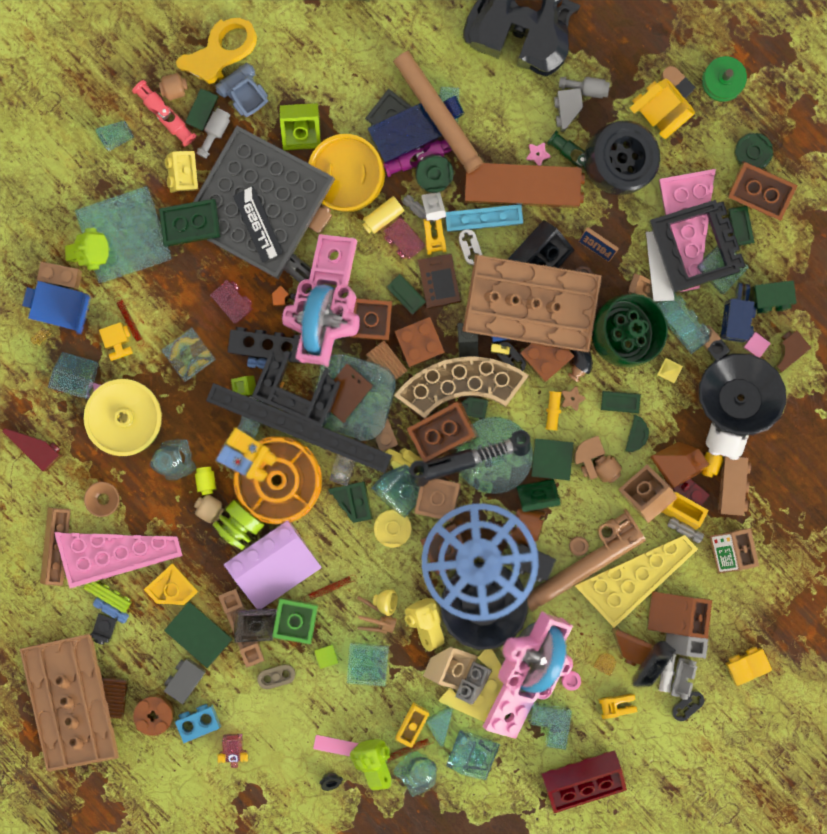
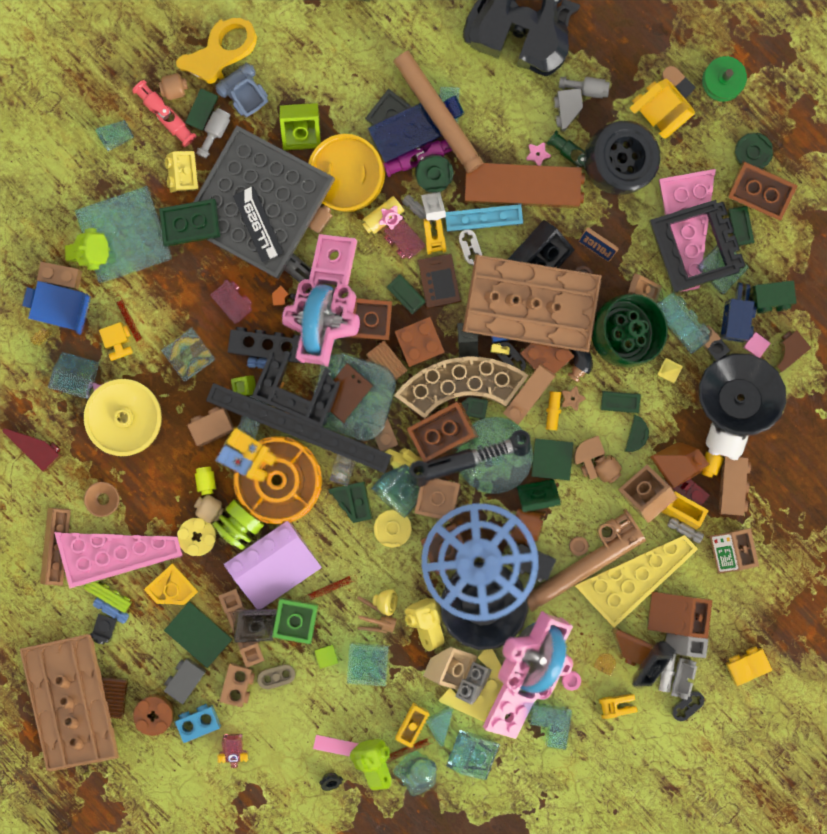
(168, 460): clear light blue piece -> none
(207, 539): none -> light yellow plate
(211, 426): none -> medium nougat brick
(232, 683): none -> medium nougat brick
(395, 217): none -> bright pink plate
(529, 394): none -> medium nougat slope
(584, 781): dark red slope -> none
(660, 283): white sticker -> none

